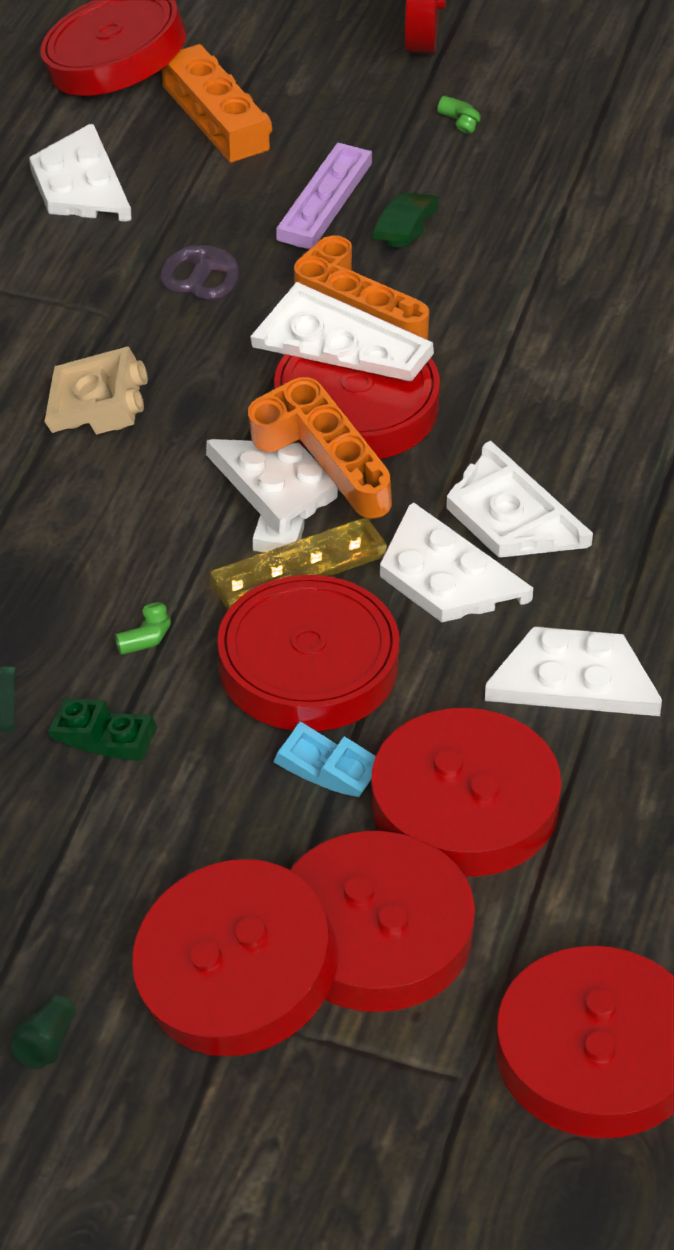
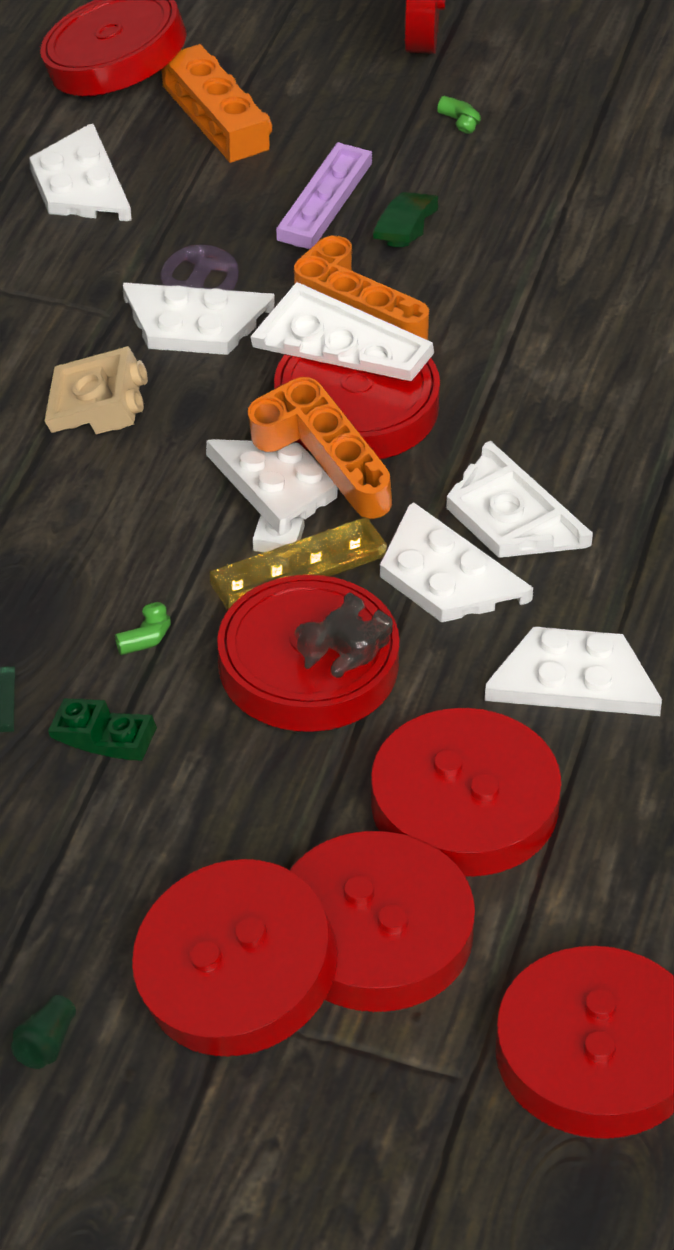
(195, 317): none -> white wing
(315, 758): medium azure slope -> none
(346, 634): none -> clear smoke animal

